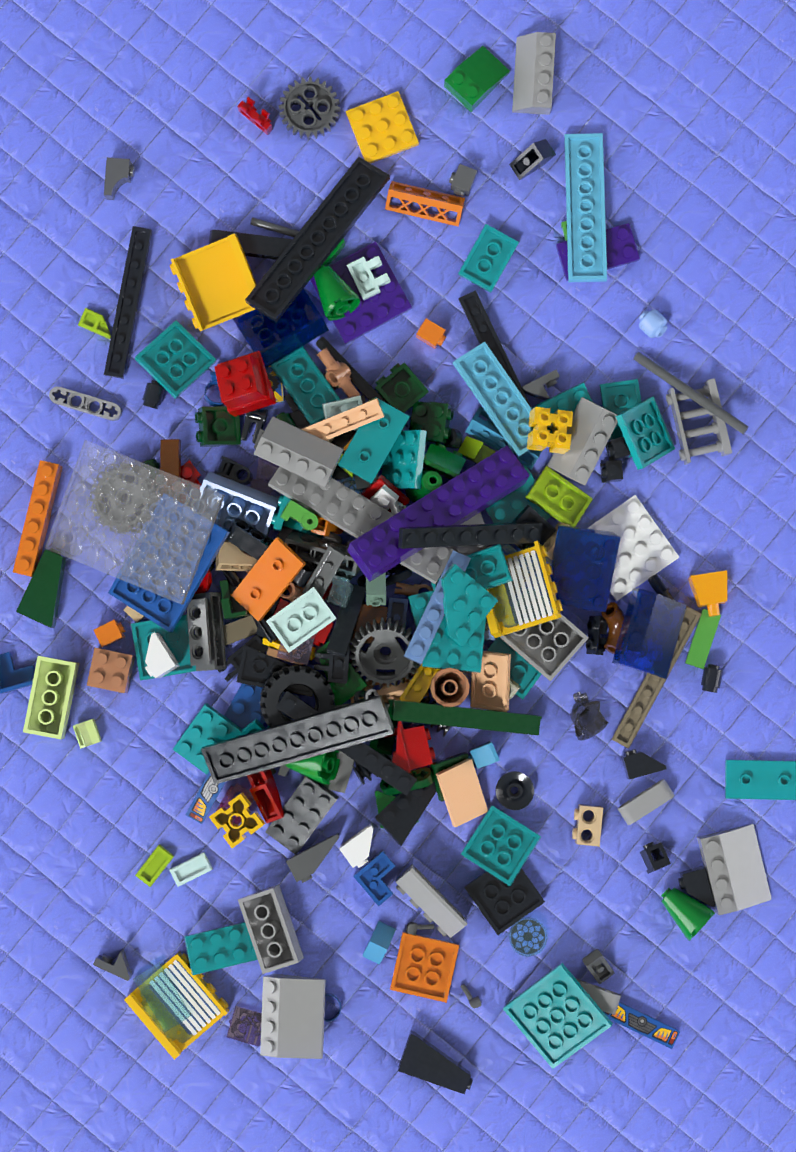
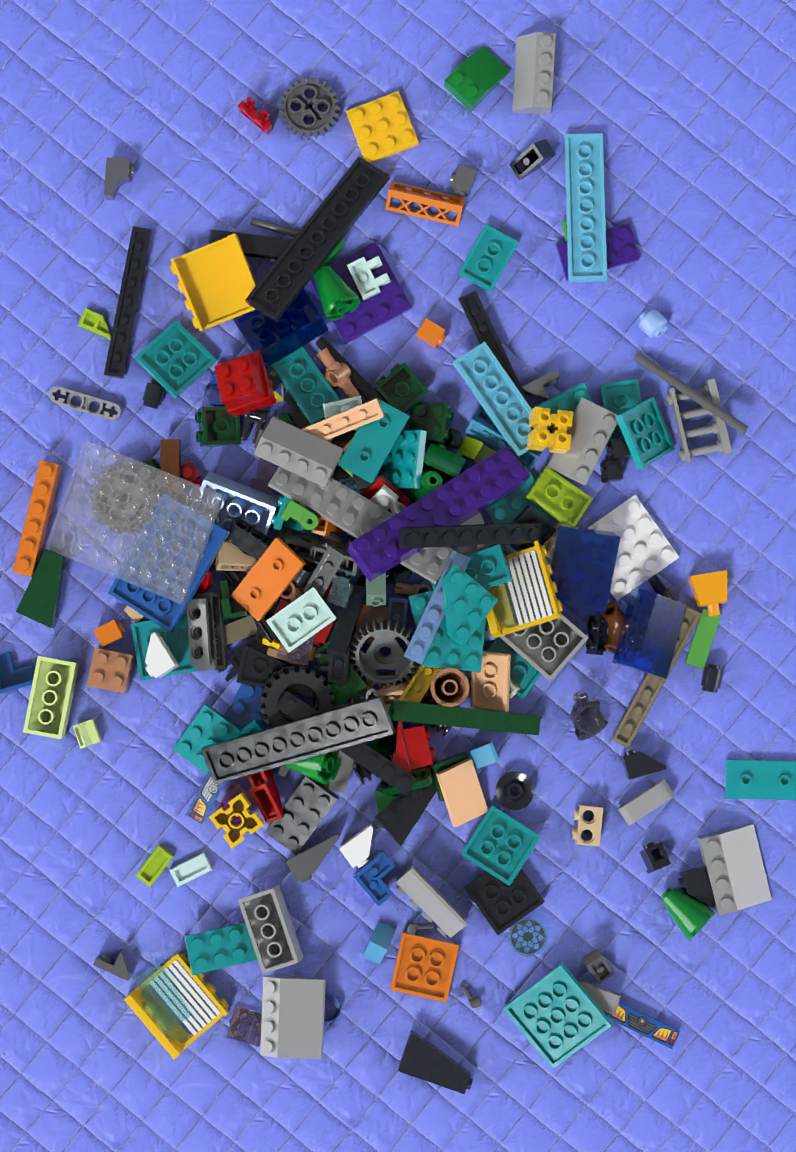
(231, 470): black piece -> none

